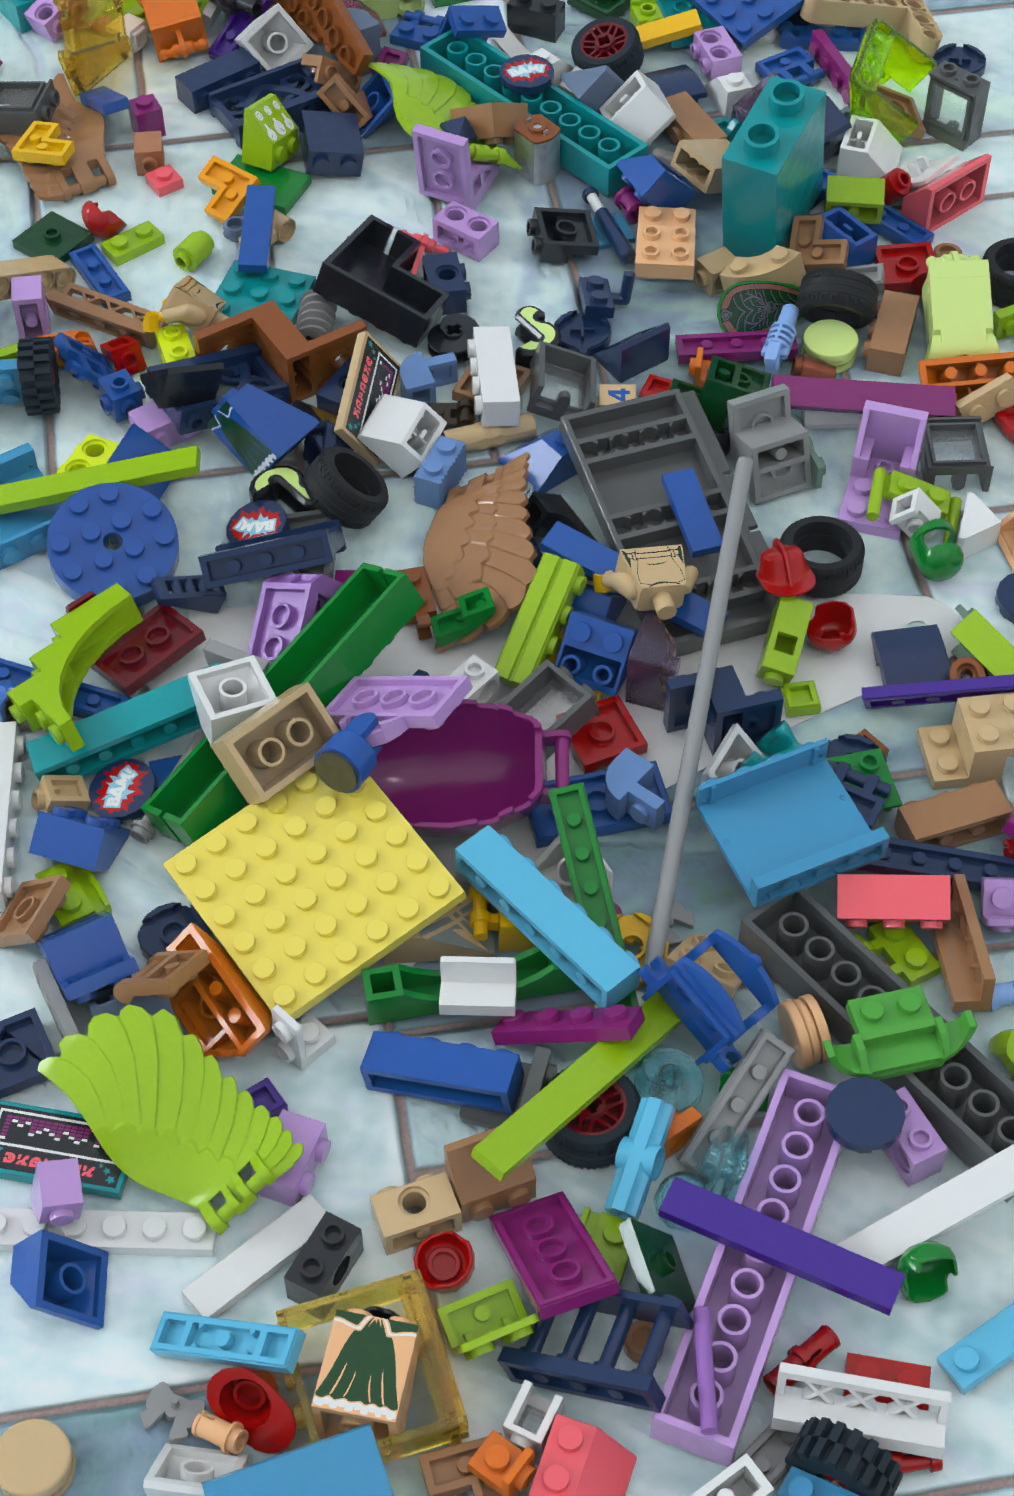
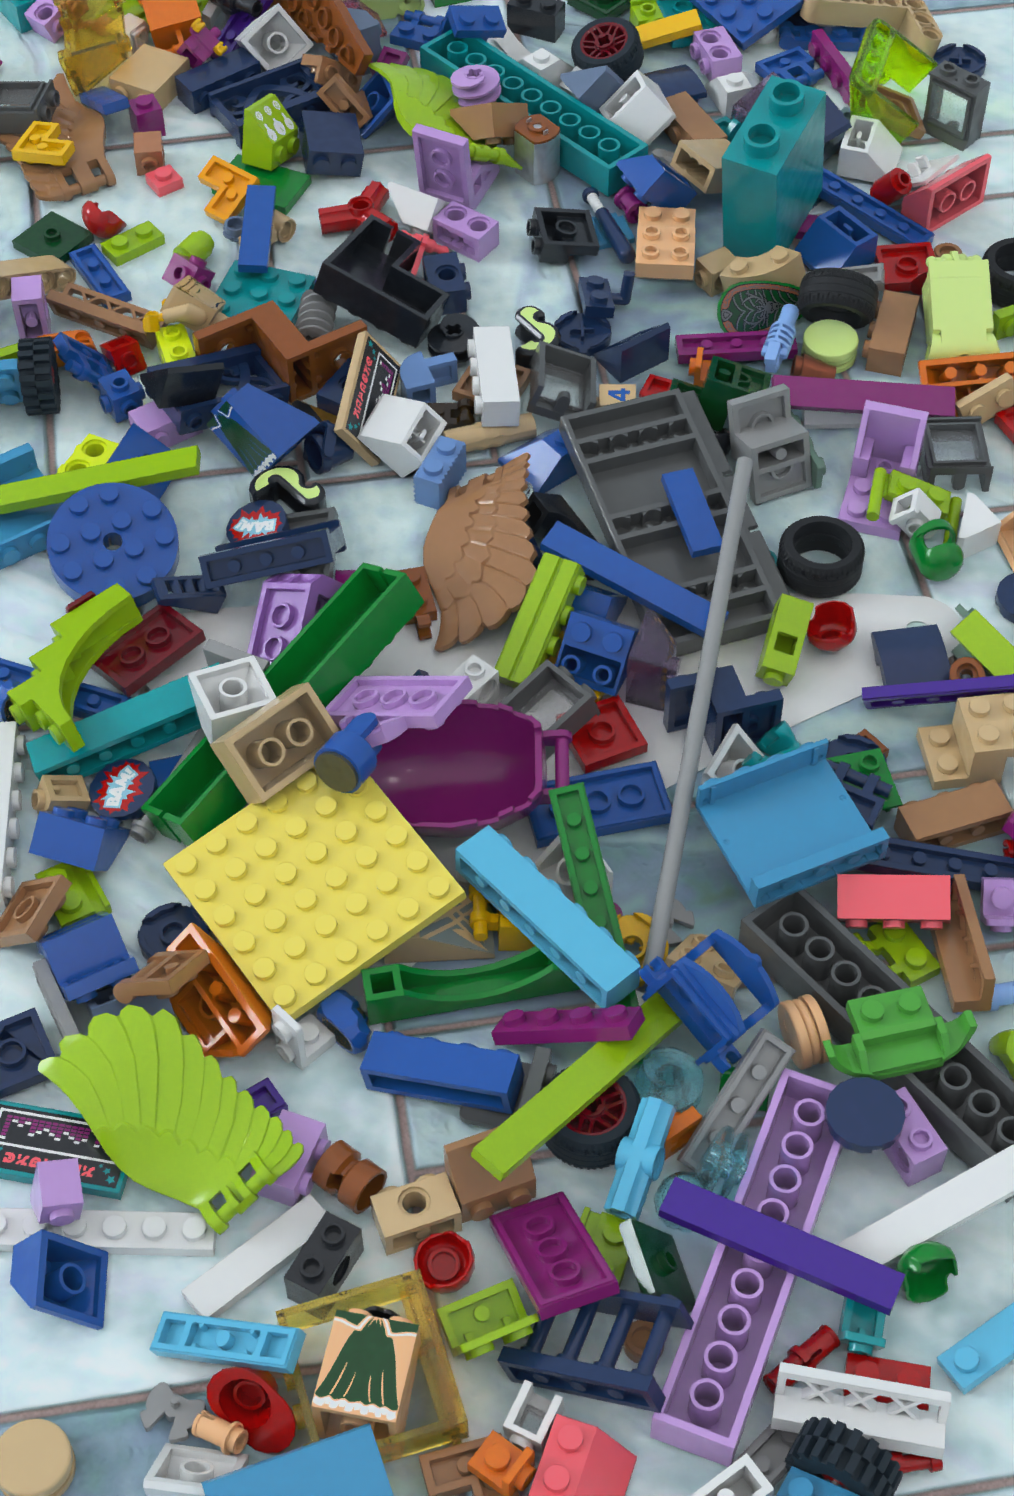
(150, 72): none -> tan brick
(181, 266): none -> magenta brick
(202, 44): none -> magenta piece
(345, 1020): none -> blue rock
(345, 1173): none -> dark orange wheel
(346, 487): black tyre -> none
(357, 210): none -> red piece
(415, 207): none -> white slope
(459, 127): dark blue slope -> none
(473, 612): green slope -> none
(475, 85): none -> lavender piece
(478, 986): white panel -> none
(526, 74): tile -> none
(628, 787): medium blue brick -> none
(650, 579): tan torso -> none
(705, 1370): medium lavender bar -> none
(784, 571): red piece -> none
(800, 698): lime tile -> none
(815, 251): medium nougat plate -> none
(857, 195): lime brick -> none
(861, 1328): none -> teal bracket

